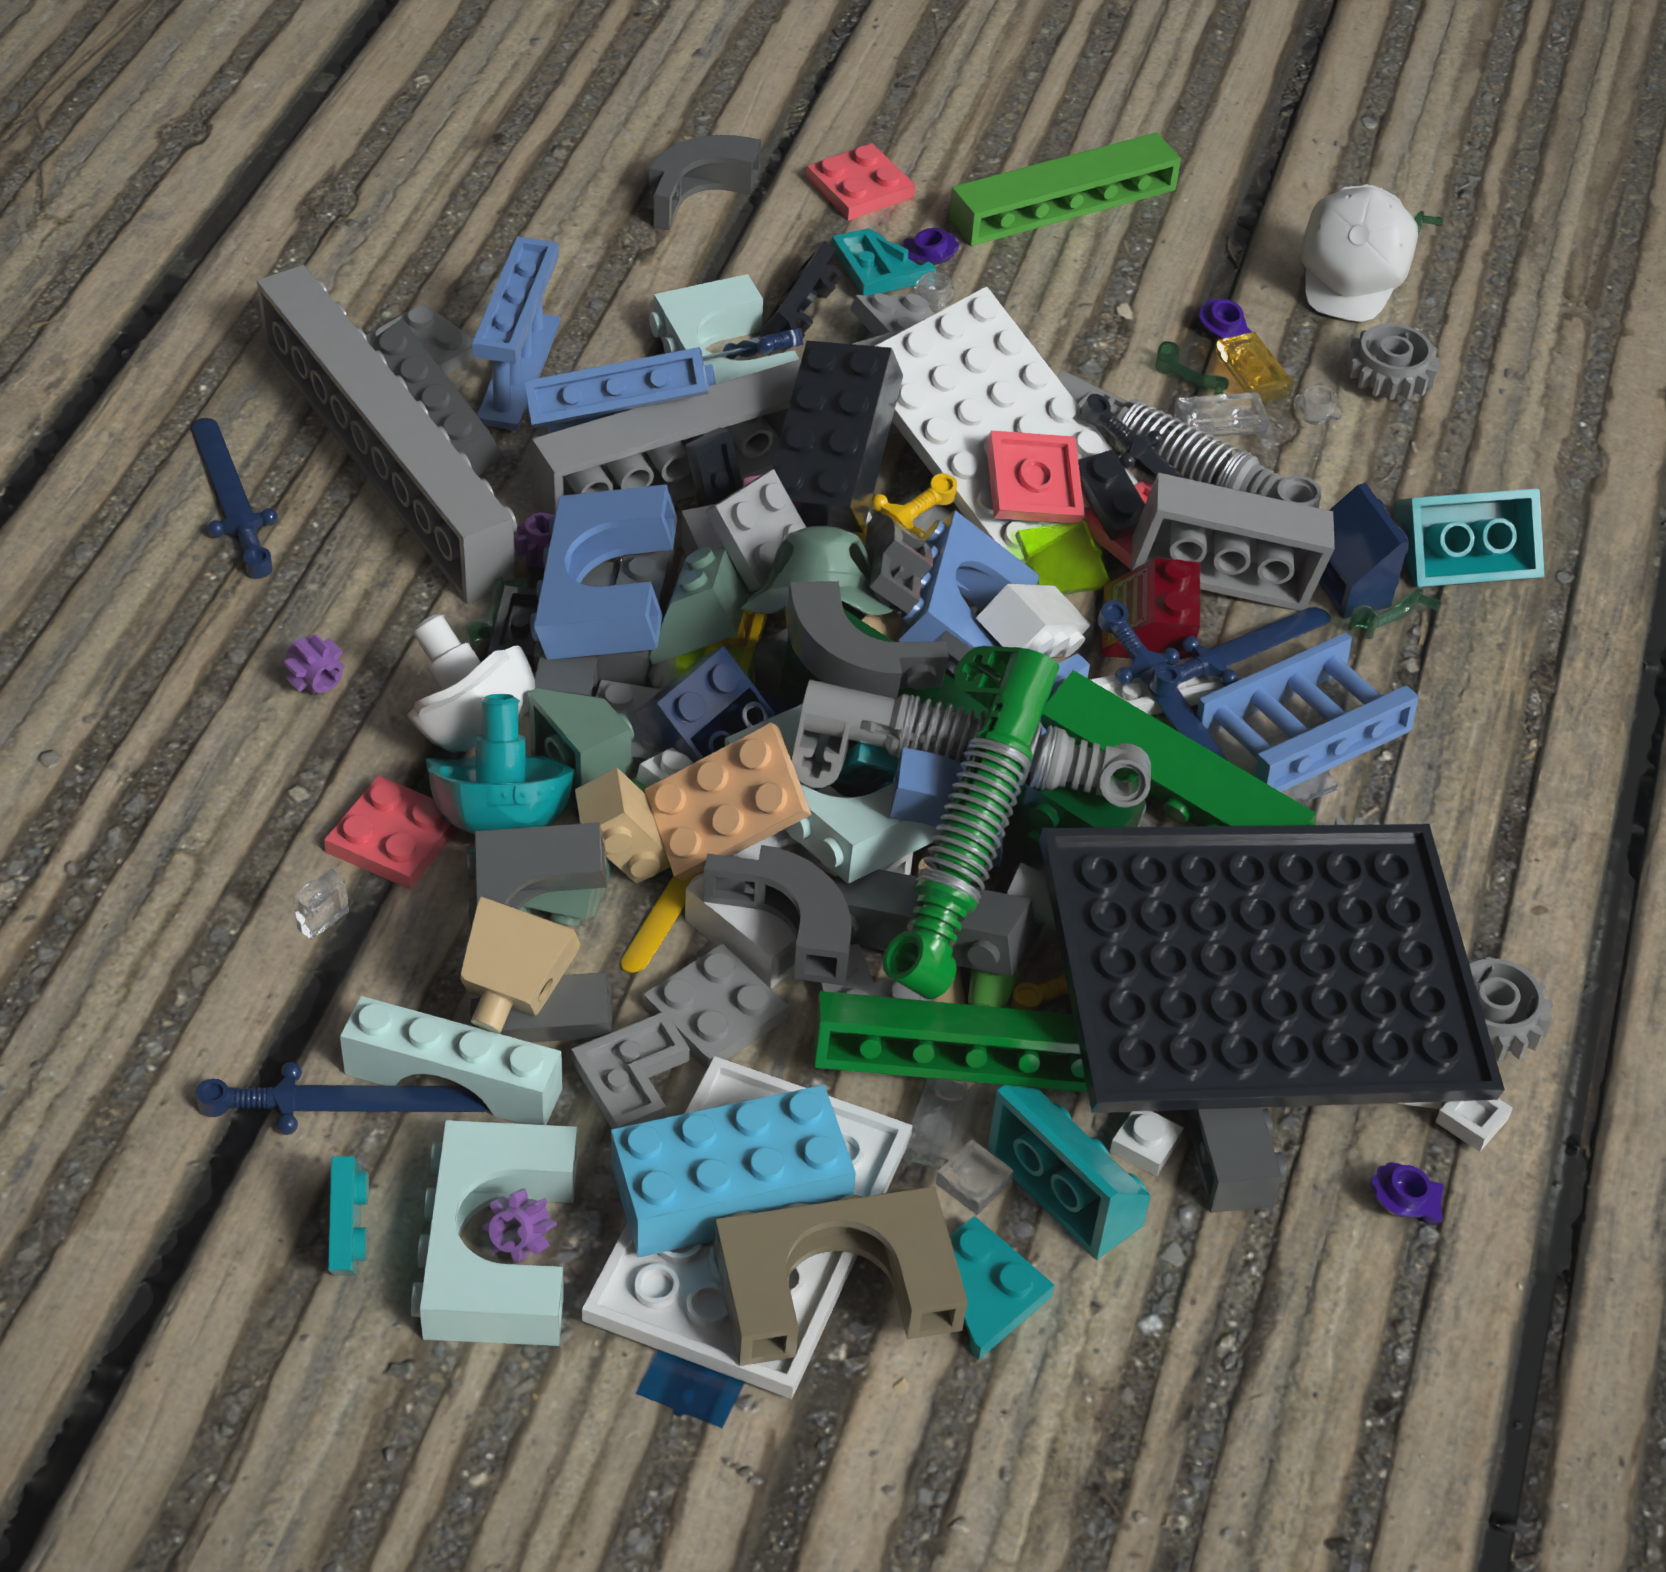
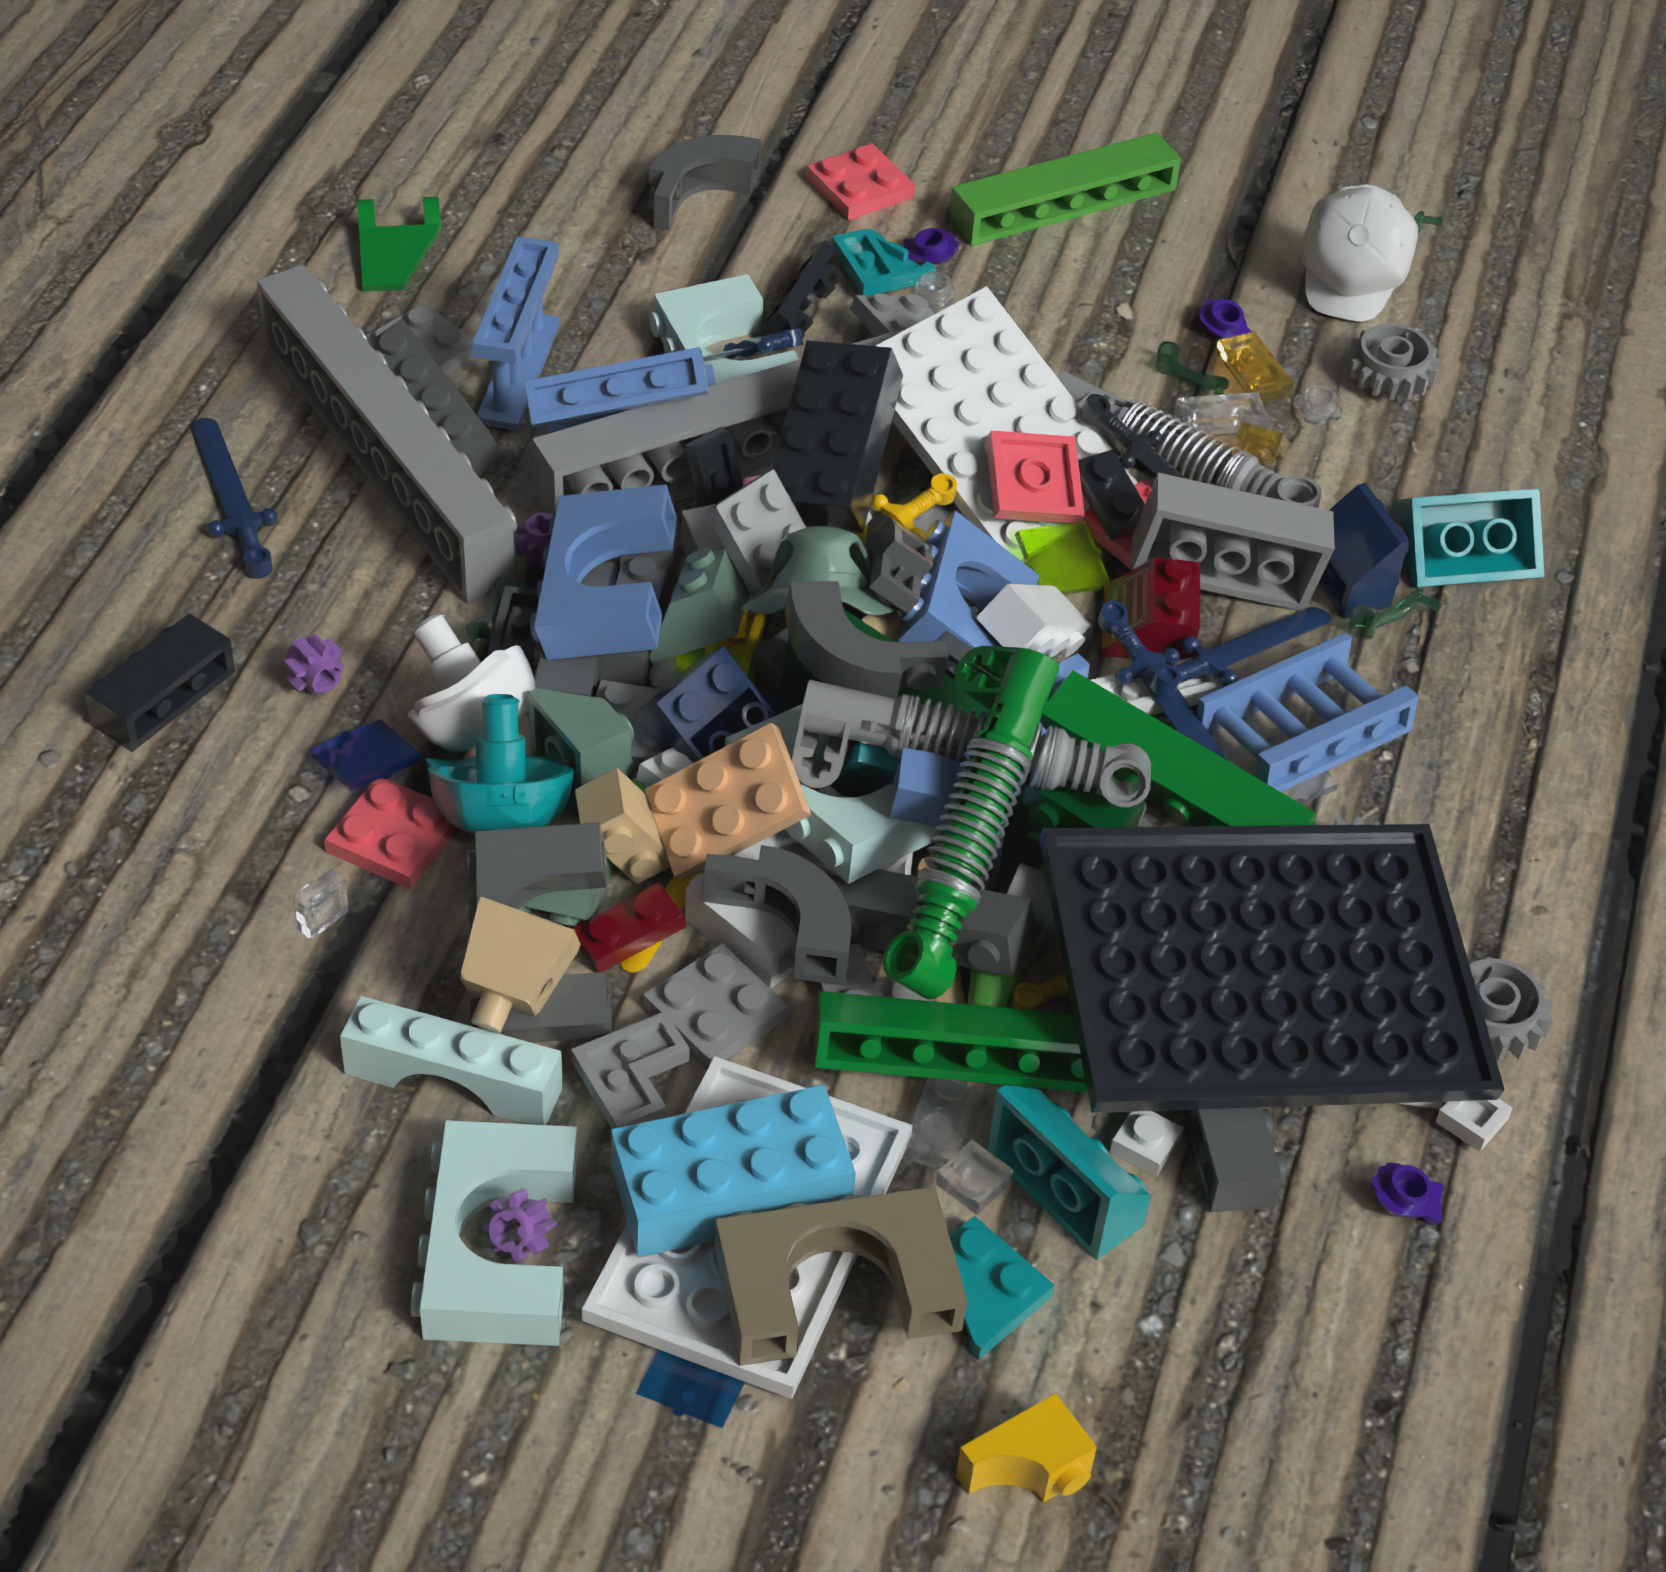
(160, 682): none -> black brick
(216, 1098): dark blue sword -> none
(348, 1193): teal wing -> none
(365, 755): none -> clear blue piece
(394, 252): none -> green flag
(629, 927): none -> dark red plate
(1034, 1450): none -> yellow arch
(1262, 442): none -> clear yellow plate

